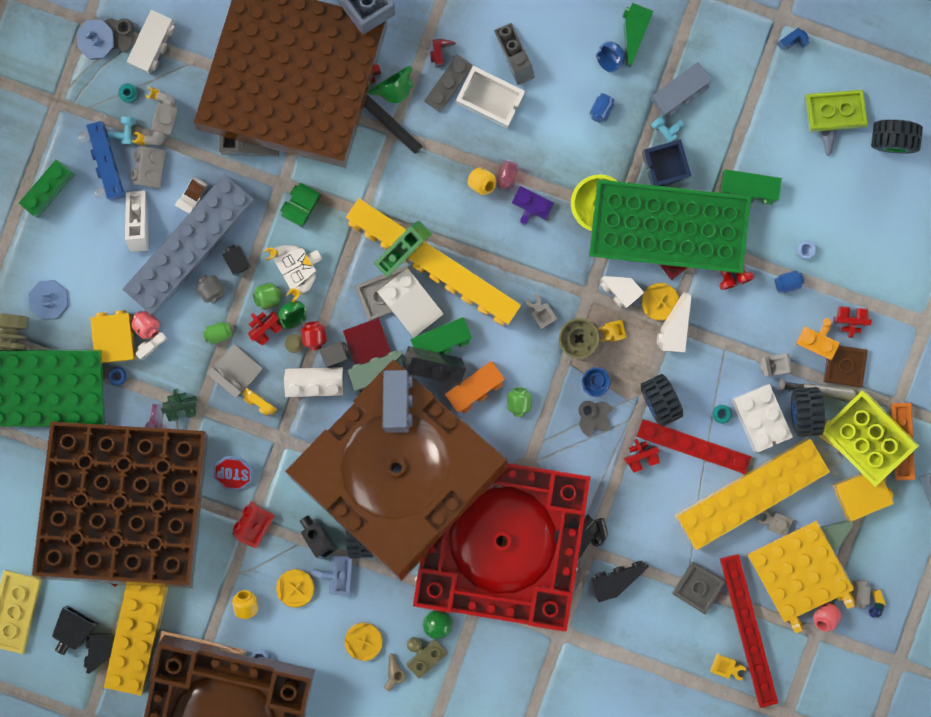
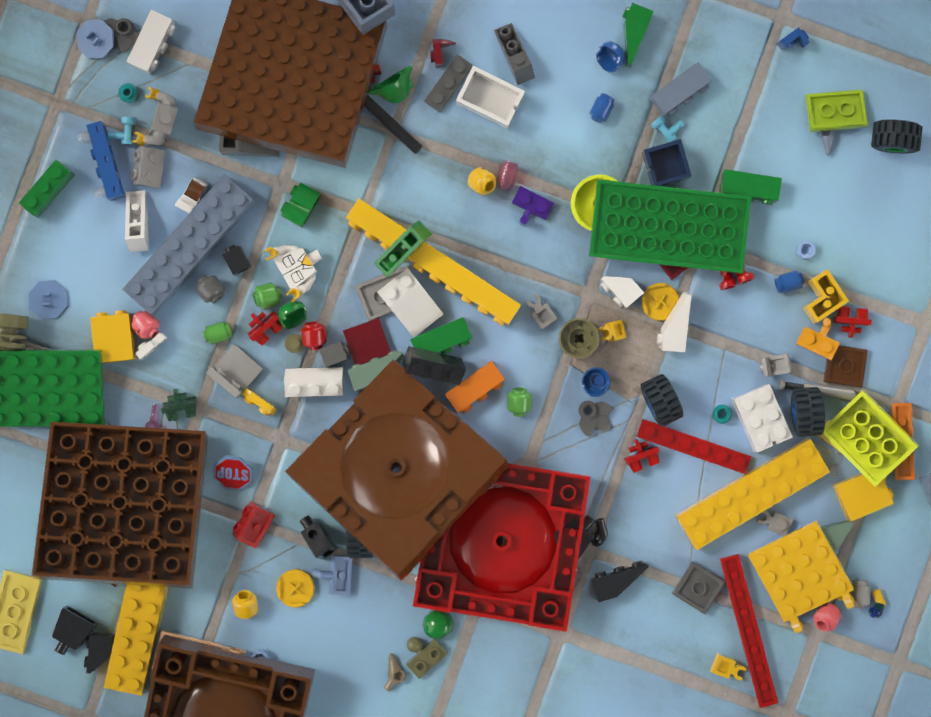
(111, 376): blue plate -> none
(363, 641): yellow tile -> none
(397, 401): sand blue brick -> none
(828, 299): none -> yellow brick

